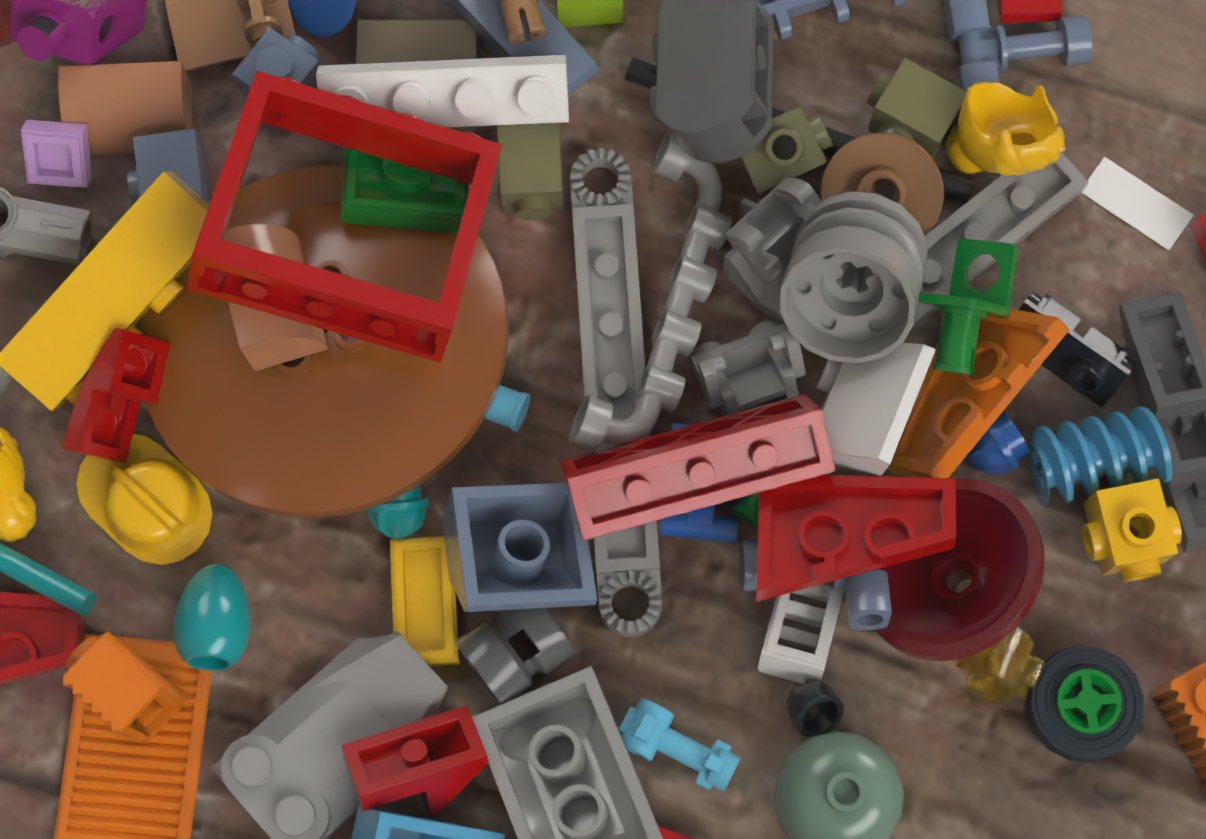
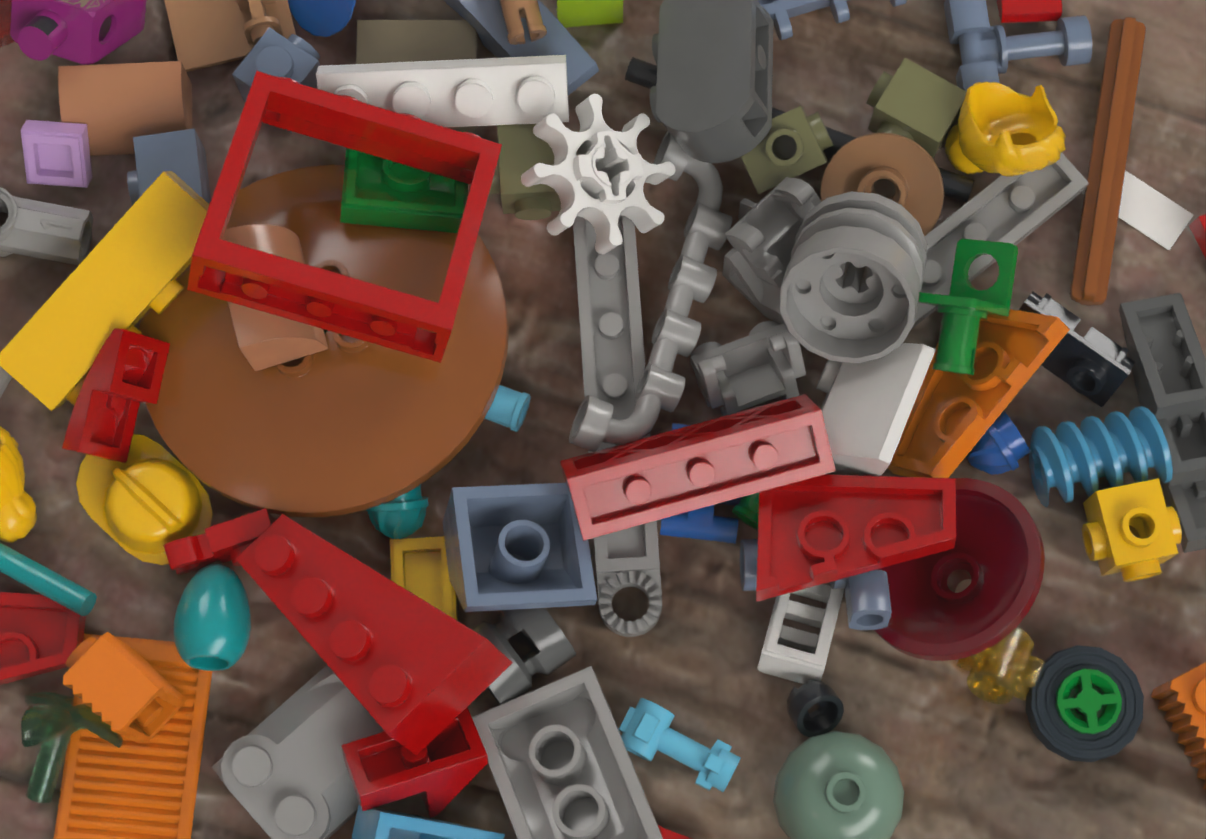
(50, 723): none -> clear green plant
(219, 542): none -> red plate
(383, 642): none -> red wedge
(598, 174): none -> white gear
(1107, 162): none -> dark orange axle

